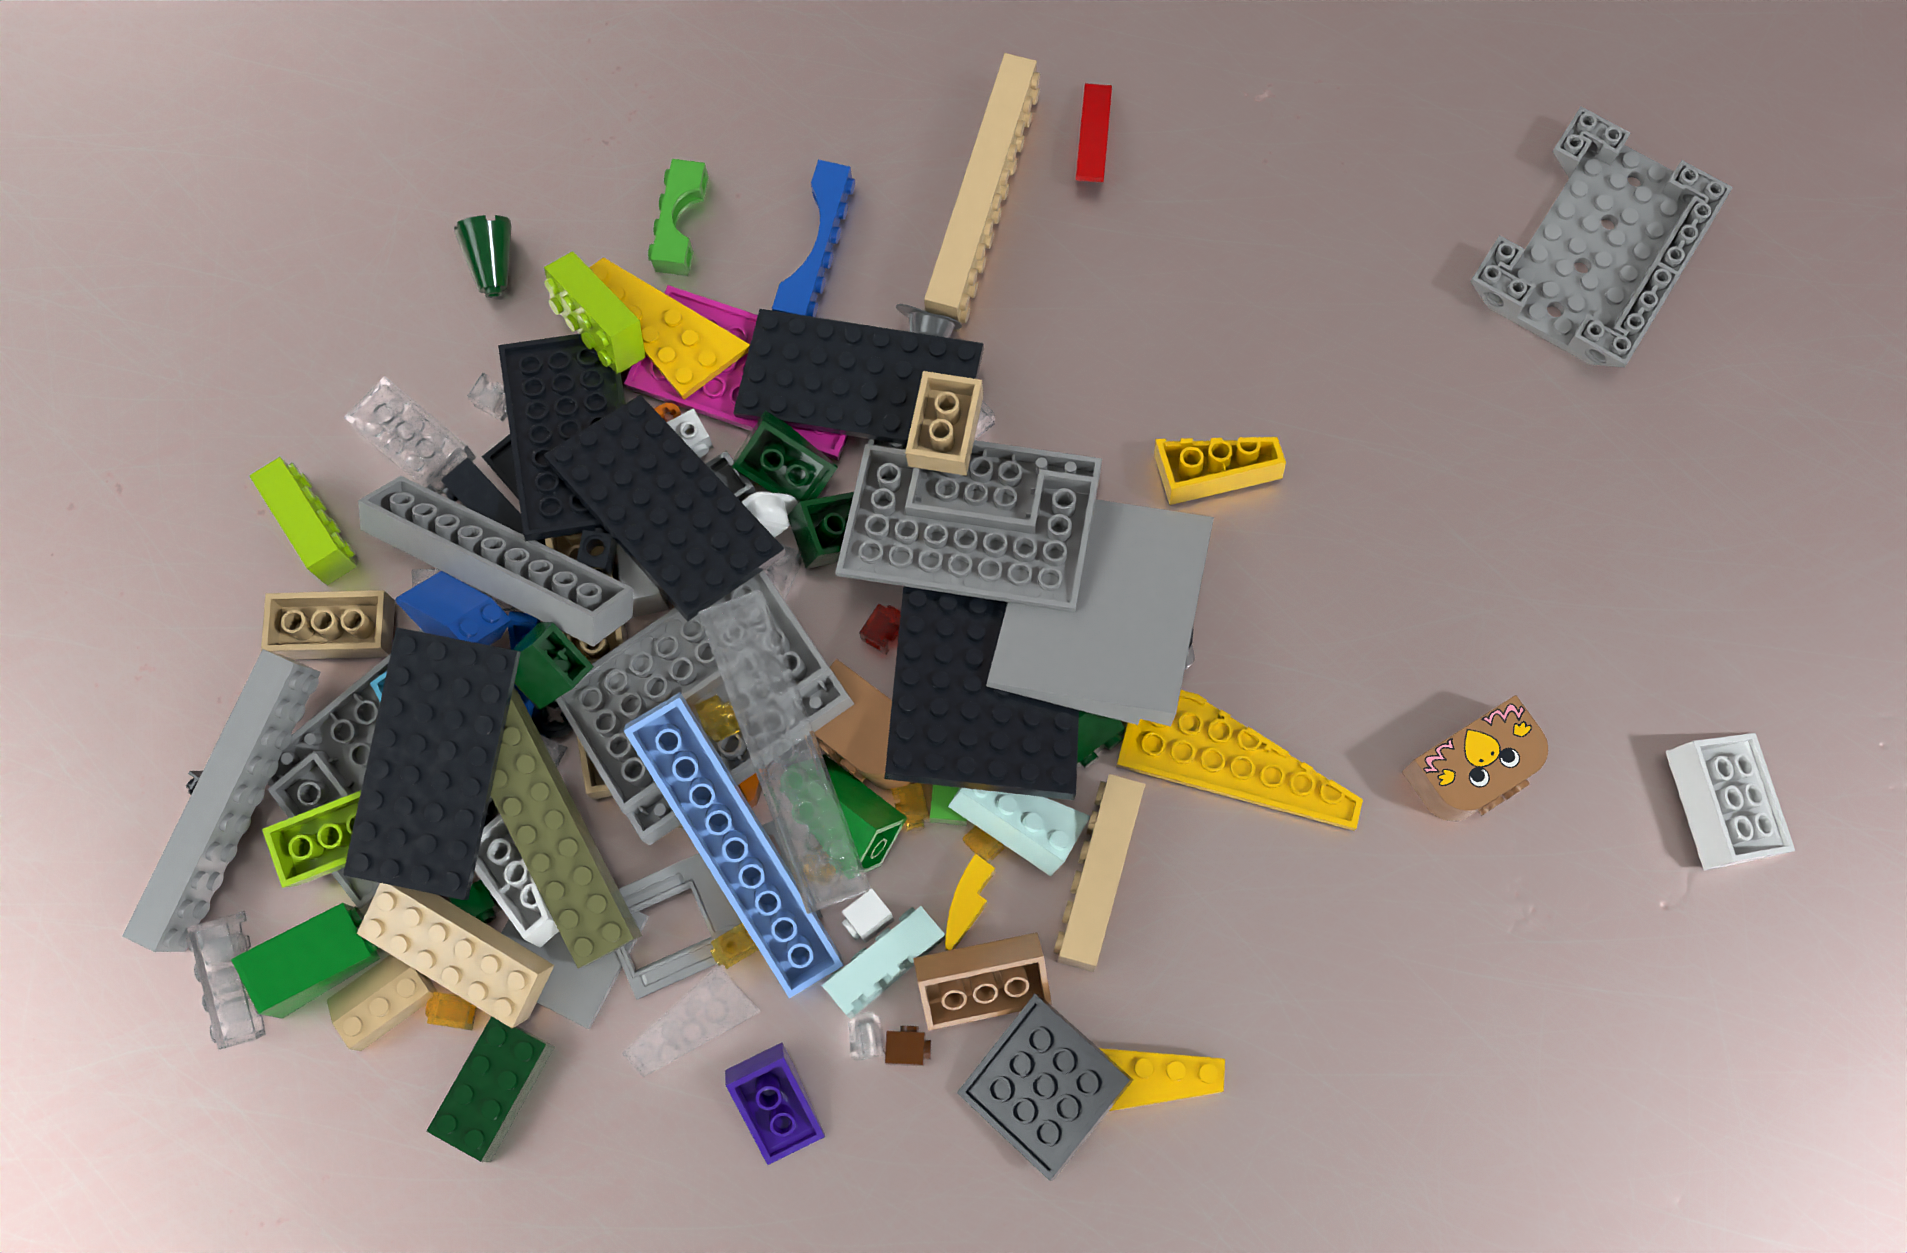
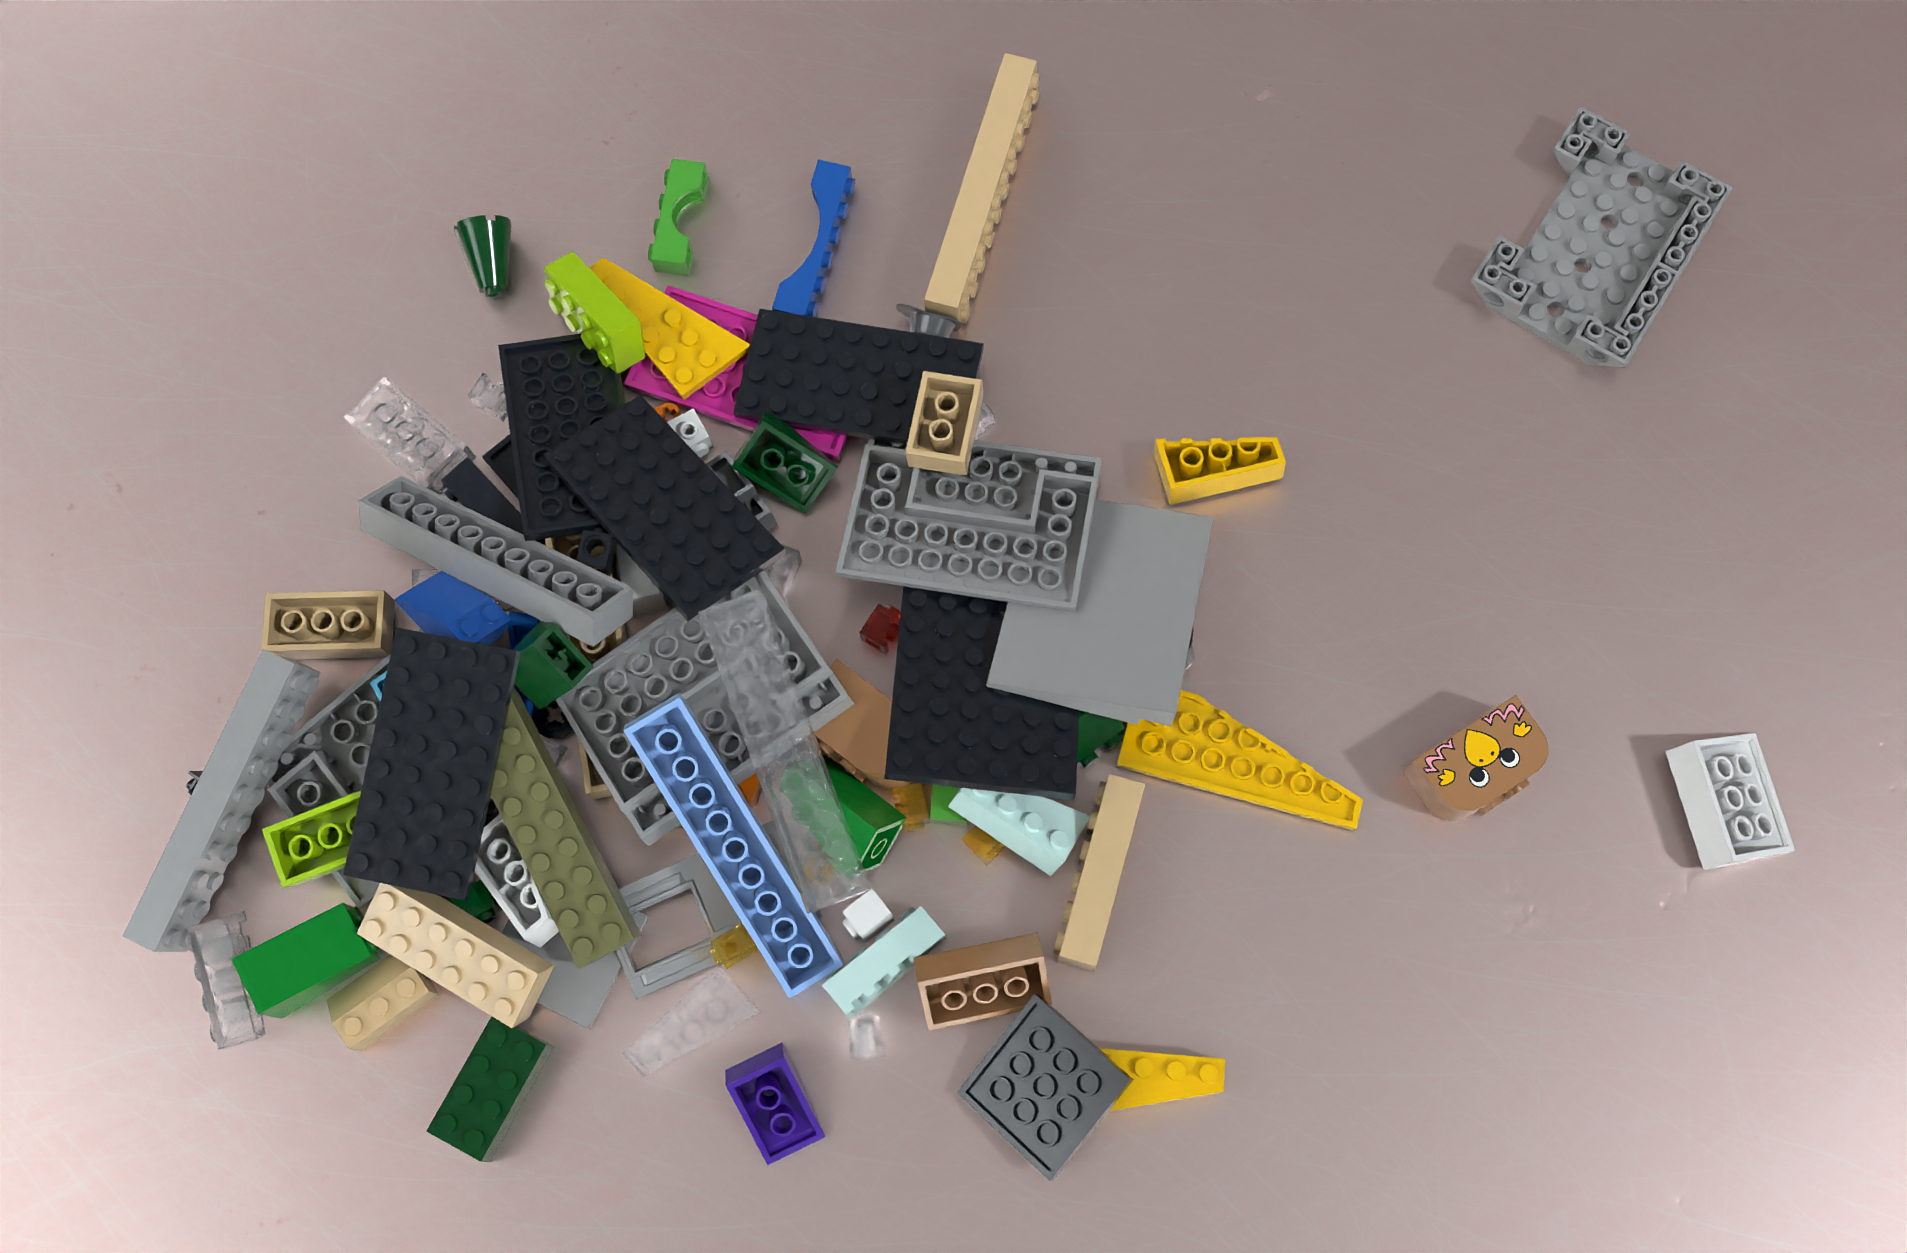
(304, 520): lime brick -> none
(450, 1011): clear yellow brick -> none
(717, 718): clear yellow brick -> none
(771, 510): white piece -> none
(820, 528): dark green slope -> none
(907, 1047): reddish brown brick -> none
(967, 902): yellow slope -> none
(1094, 133): red slope -> none

